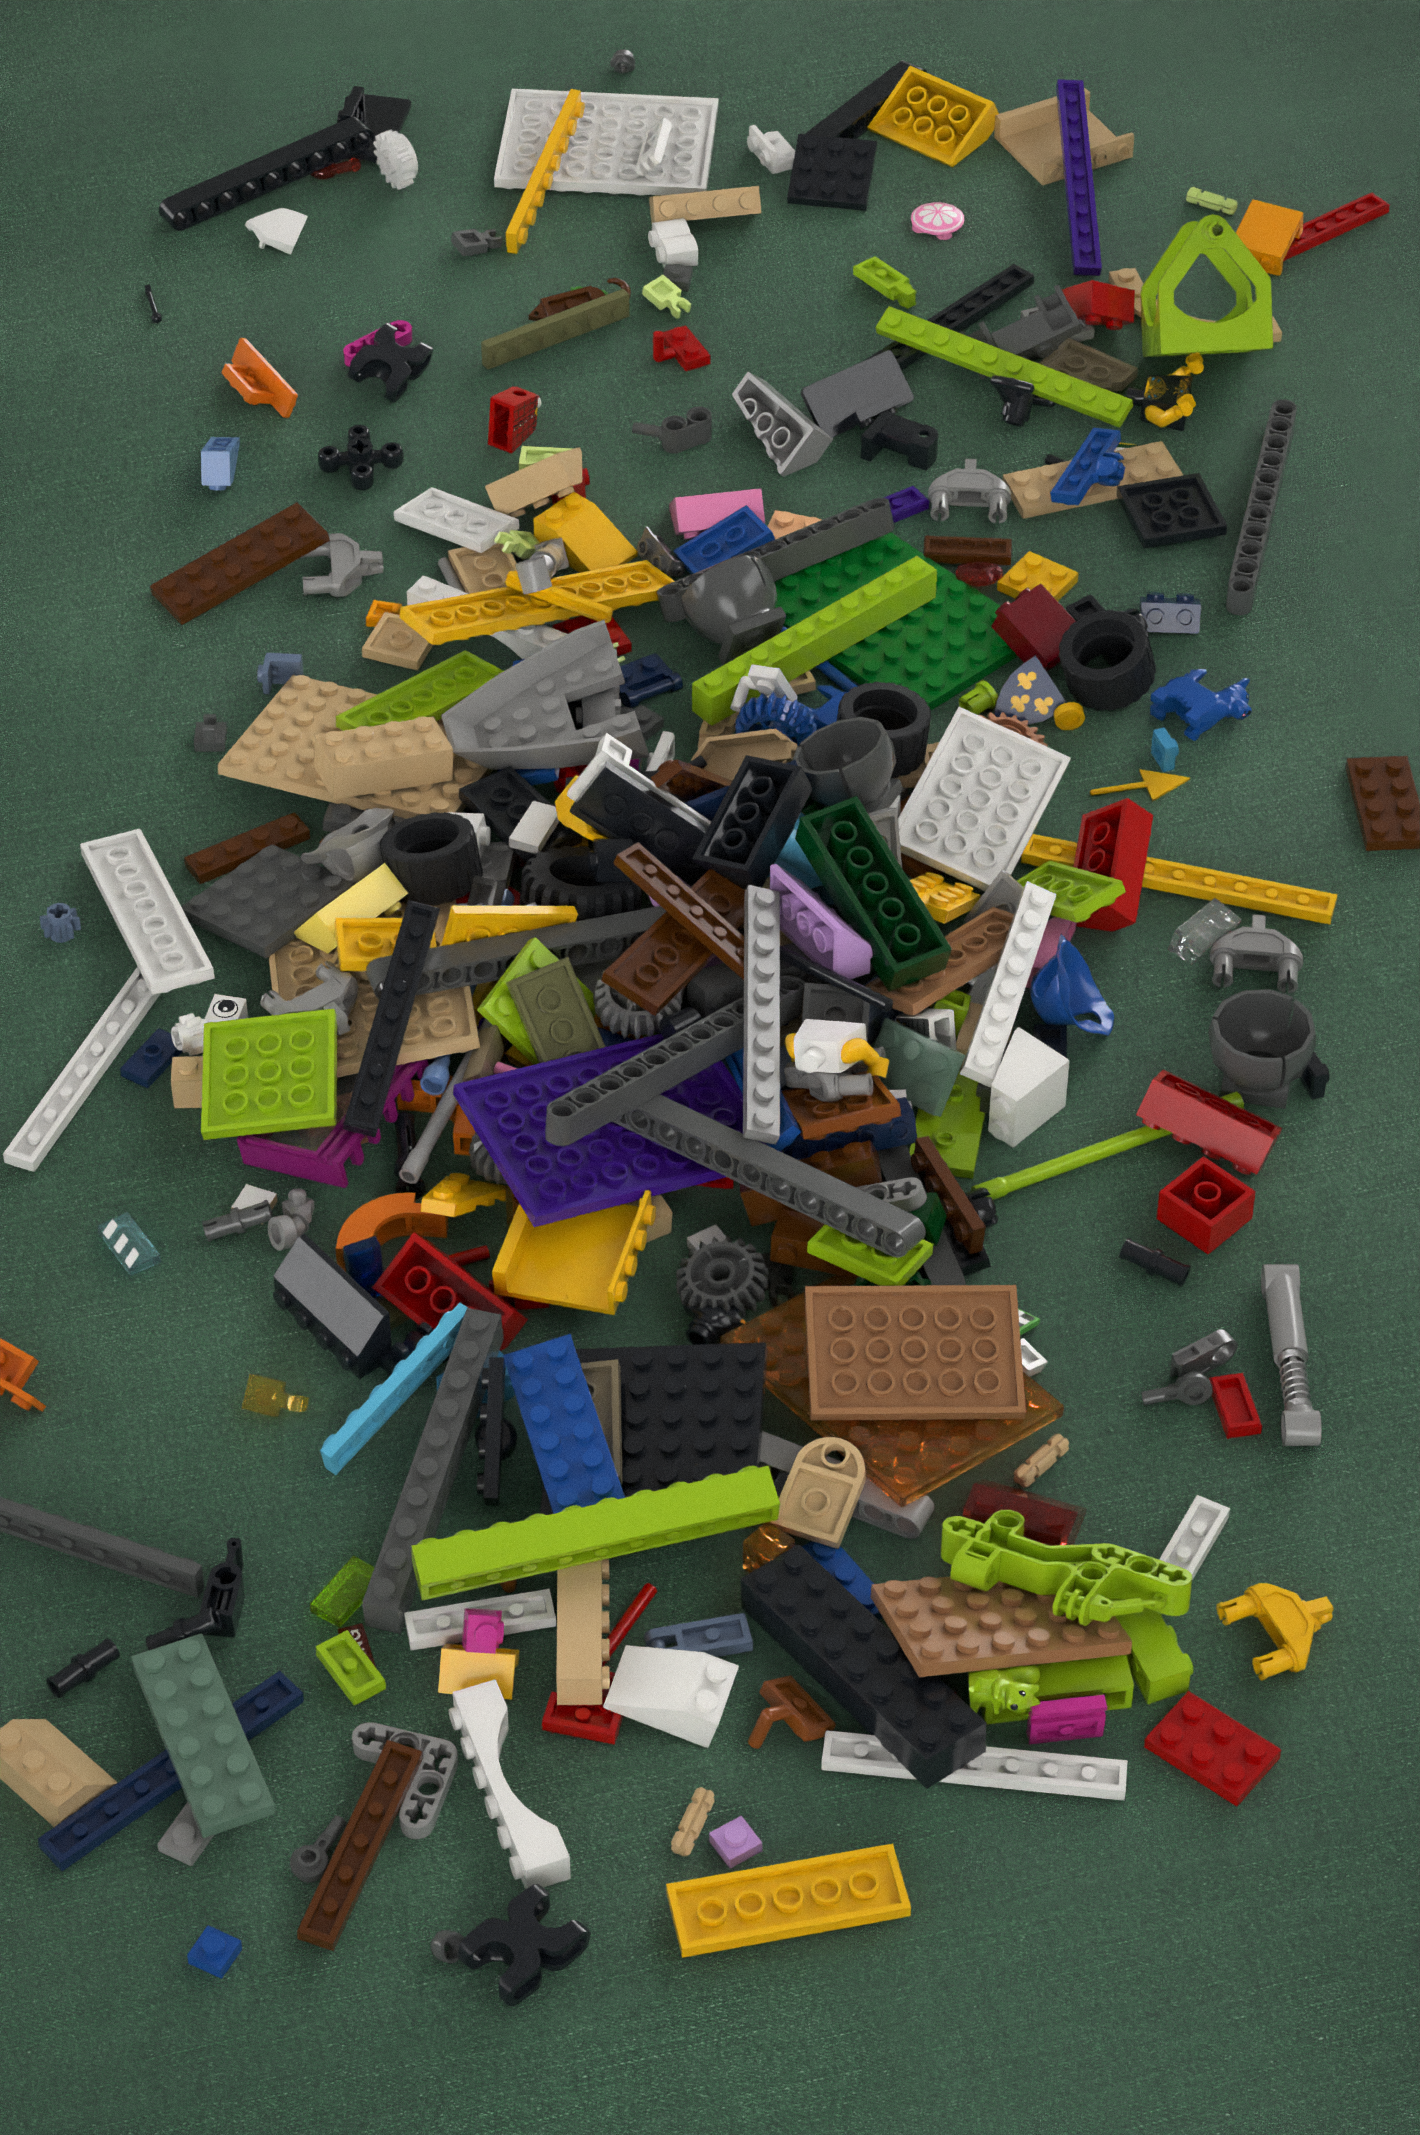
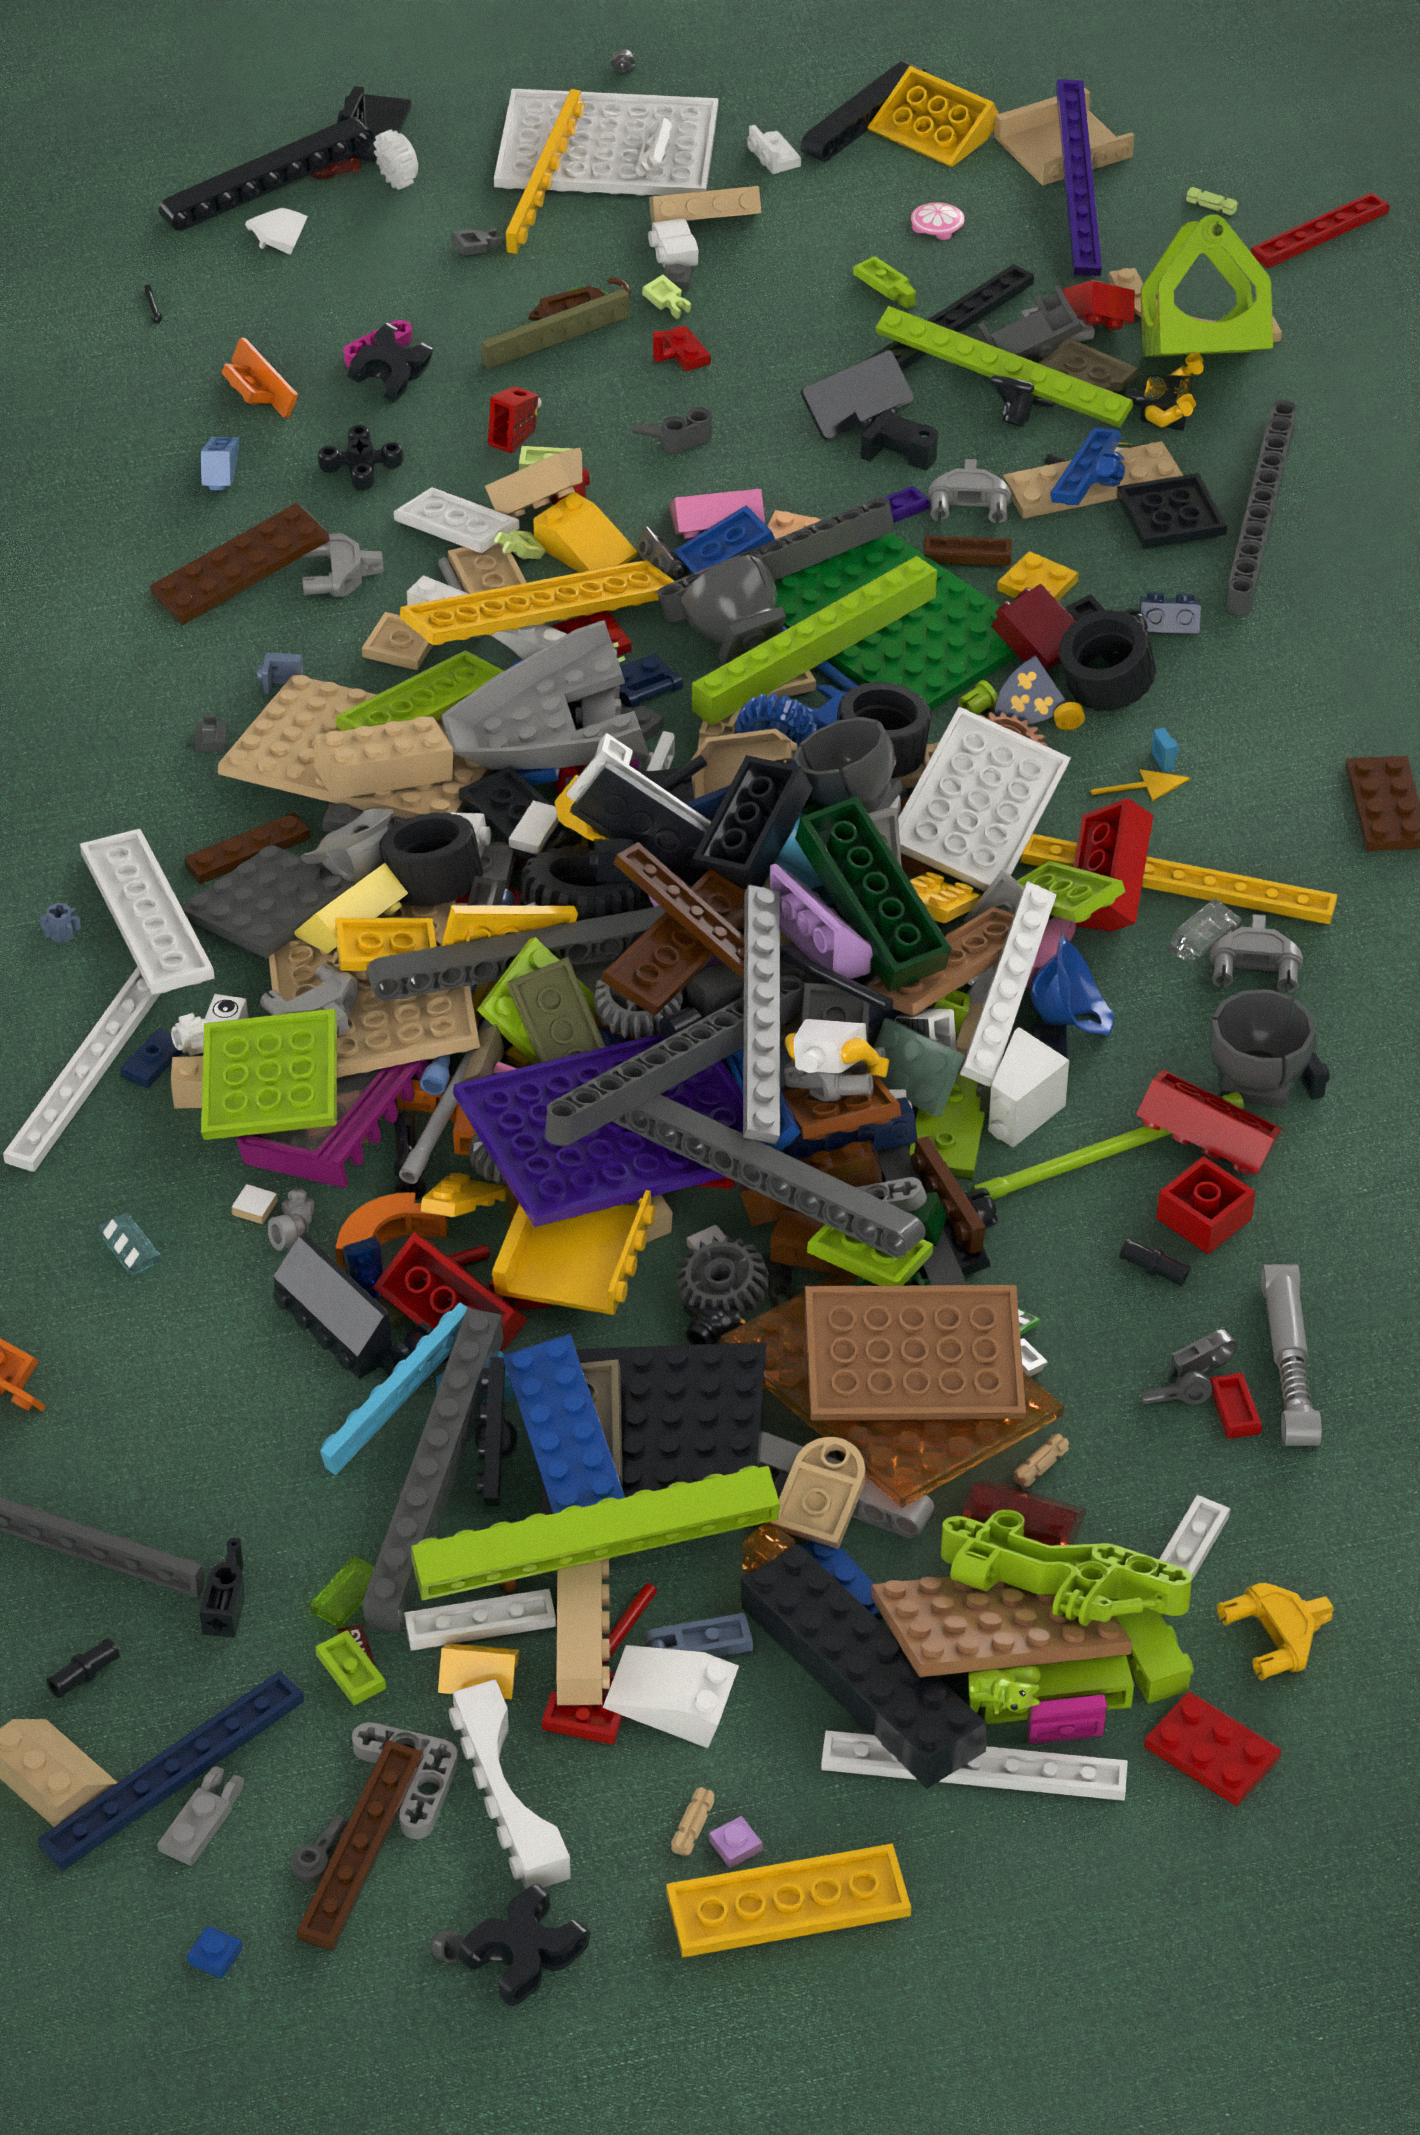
(184, 1628): black pin -> none
(203, 1735): sand green plate -> none
(237, 1220): dark grey pin -> none
(268, 1396): clear yellow plate -> none
(377, 610): light orange tile -> none
(391, 1019): black tile -> none
(482, 1630): dark pink brick -> none
(542, 565): light grey piece -> none
(566, 600): yellow axle -> none
(687, 779): reddish brown plate -> none
(764, 680): white plate -> none
(785, 431): light grey wedge -> none
(792, 1705): dark orange plate -> none
(832, 172): black plate -> none
(979, 573): clear red gear -> none
(1198, 704): blue animal -> none
(1269, 233): light orange panel -> none

